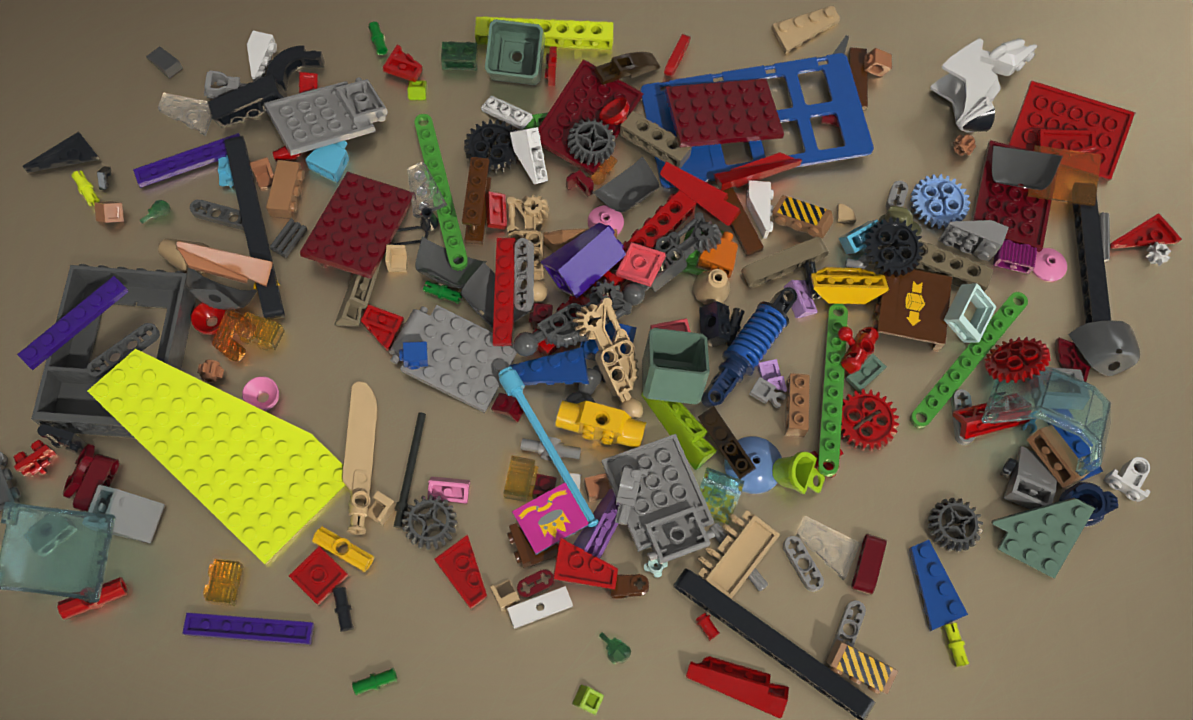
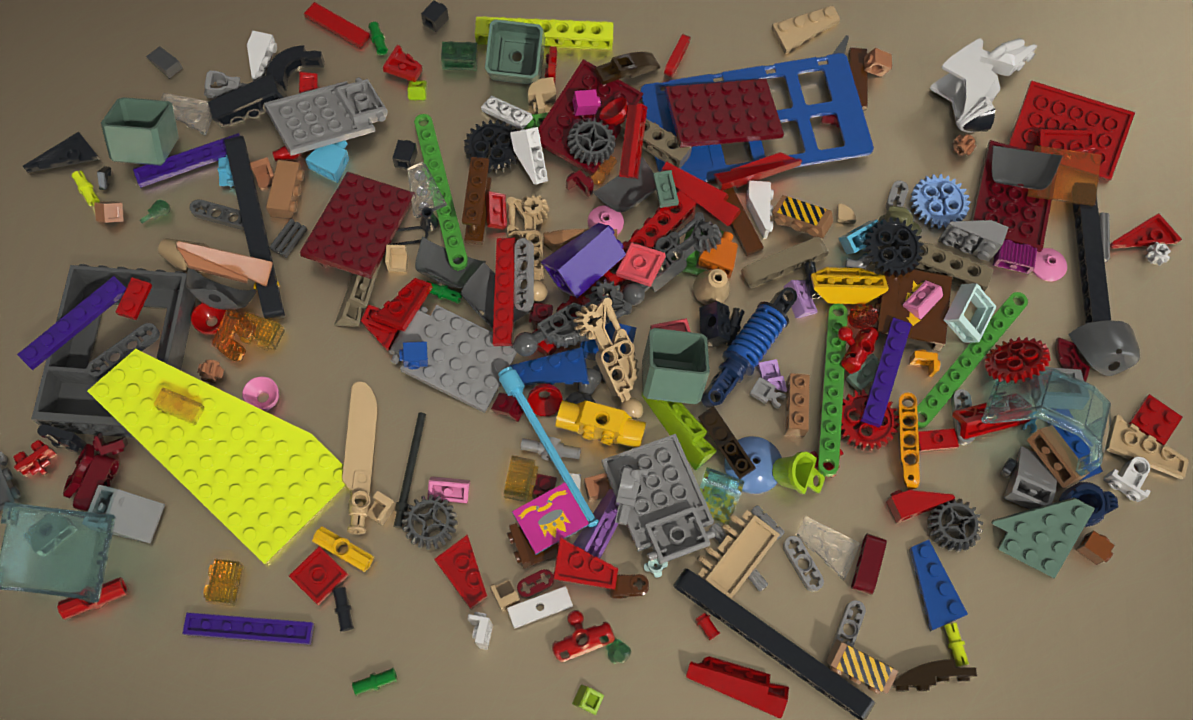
(115, 446): none -> dark red bracket
(133, 298): none -> red plate
(140, 131): none -> sand green plate
(179, 406): none -> clear yellow brick
(337, 25): none -> red tile
(404, 154): none -> black brick
(404, 306): none -> red wing
(435, 16): none -> black brick
(482, 629): none -> white bracket
(541, 92): none -> tan brick
(548, 405): none -> red piece
(571, 642): none -> red piece
(585, 102): none -> dark pink brick
(633, 141): none -> red fence
(665, 189): none -> sand green plate
(758, 511): none -> light grey axle
(865, 321): none -> clear red gear
(886, 372): none -> dark purple plate
(910, 471): none -> light orange piece
(913, 503): none -> red slope
(923, 299): none -> bright pink slope
(926, 358): none -> light orange bracket
(927, 674): none -> dark brown slope
(937, 440): none -> red plate
(1096, 548): none -> dark orange brick
(1131, 443): none -> tan wing
(1156, 419): none -> red plate

